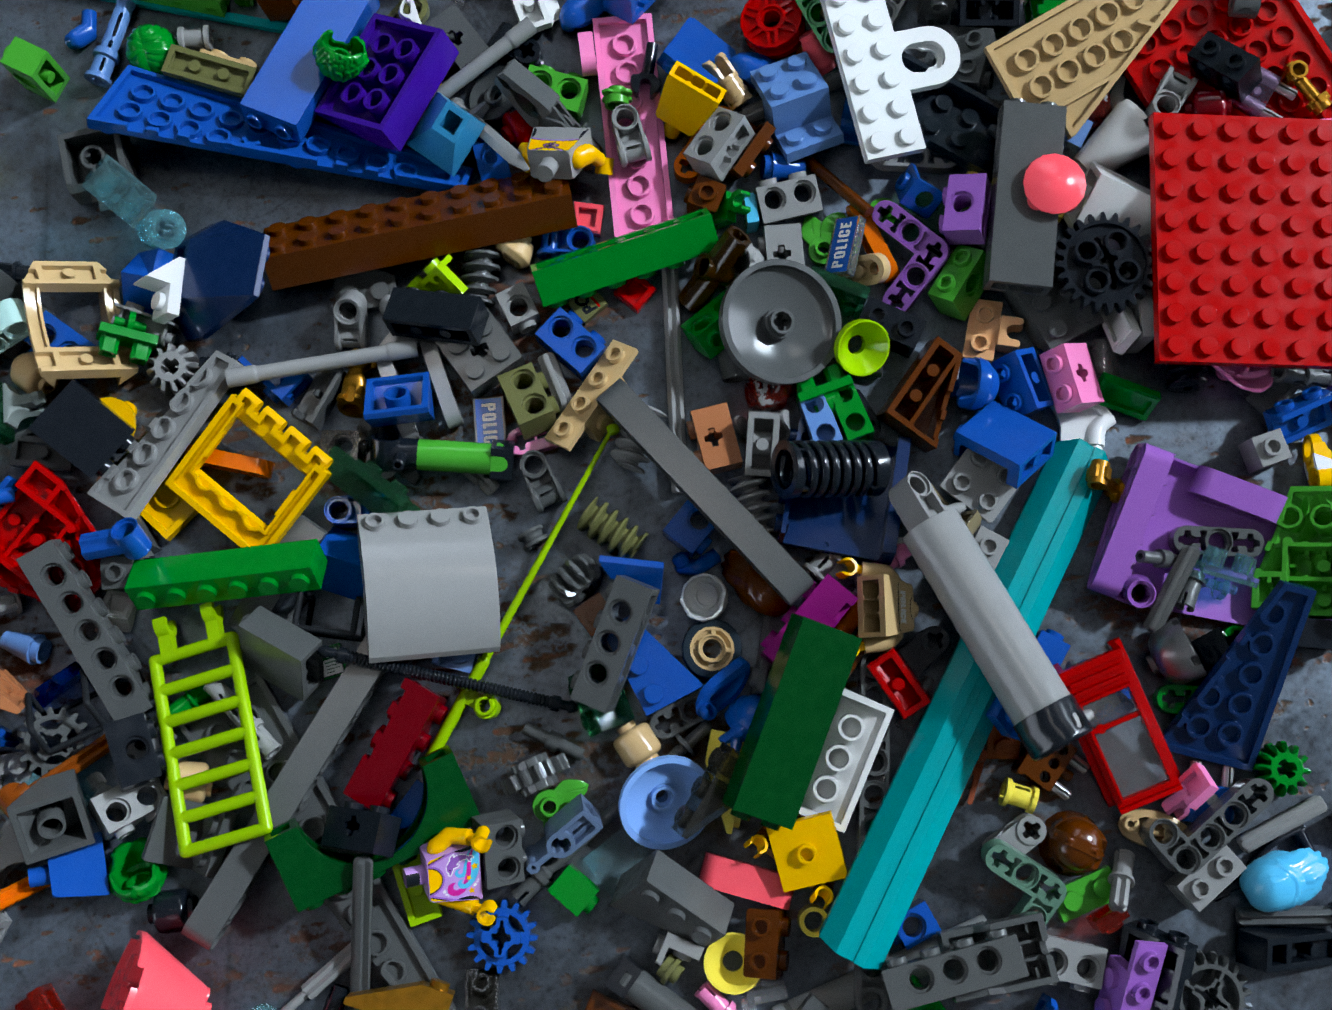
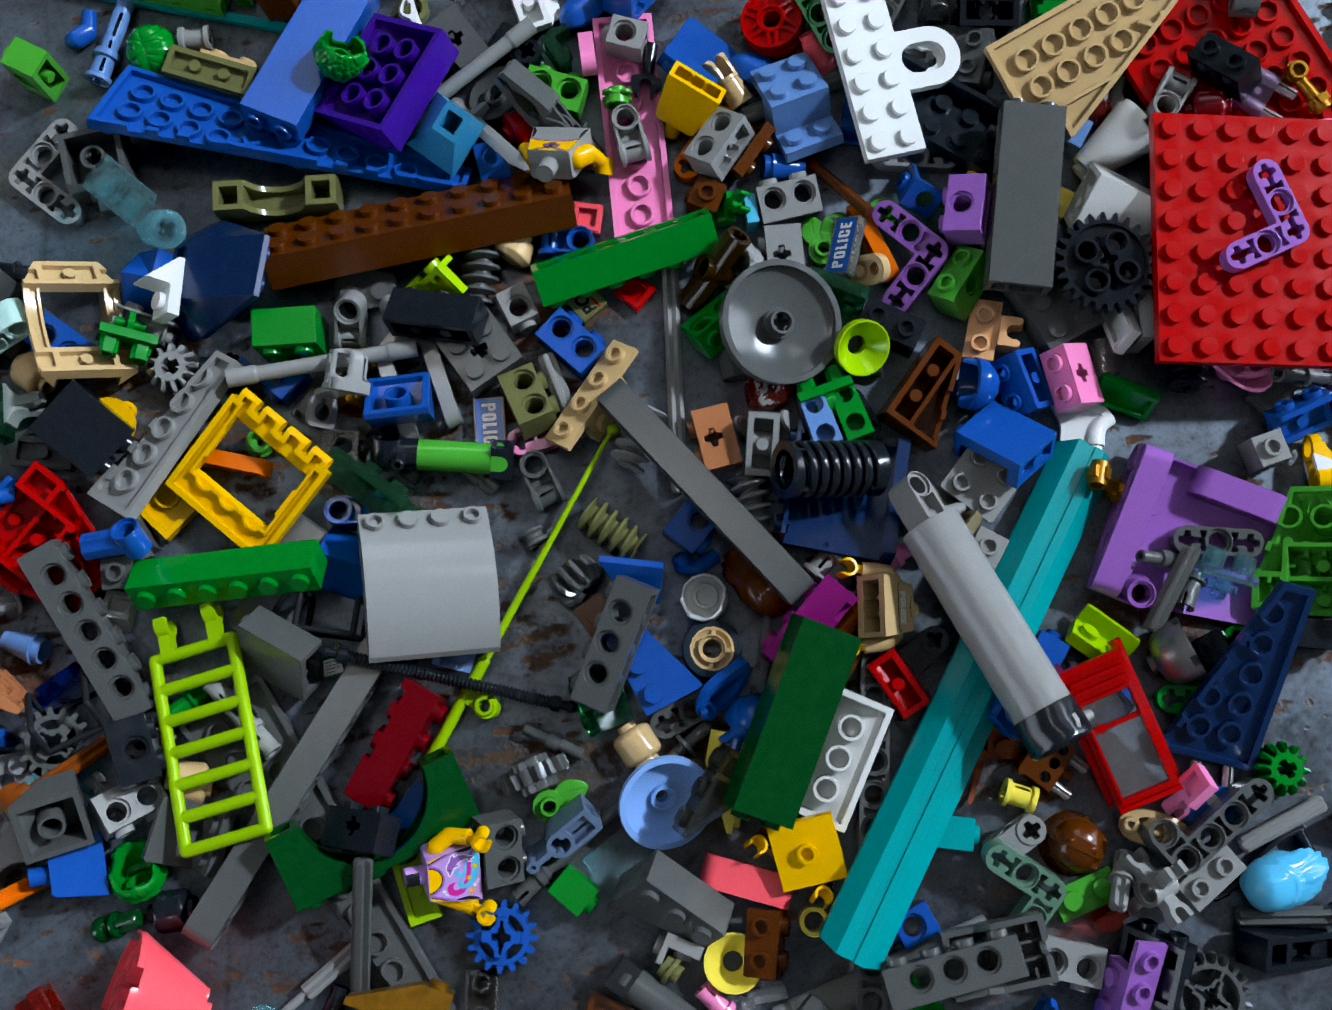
(40, 172): none -> light grey beam
(116, 925): none -> dark green axle
(246, 202): none -> olive arch
(253, 447): none -> bright green plate
(289, 333): none -> green brick
(338, 386): none -> light grey piece
(555, 48): none -> clear green bracket
(634, 47): none -> light grey brick
(960, 834): none -> teal brick
(1054, 184): coral dish -> none
(1093, 630): none -> lime bracket
(1156, 887): none -> light grey pin
(1276, 230): none -> medium lavender beam

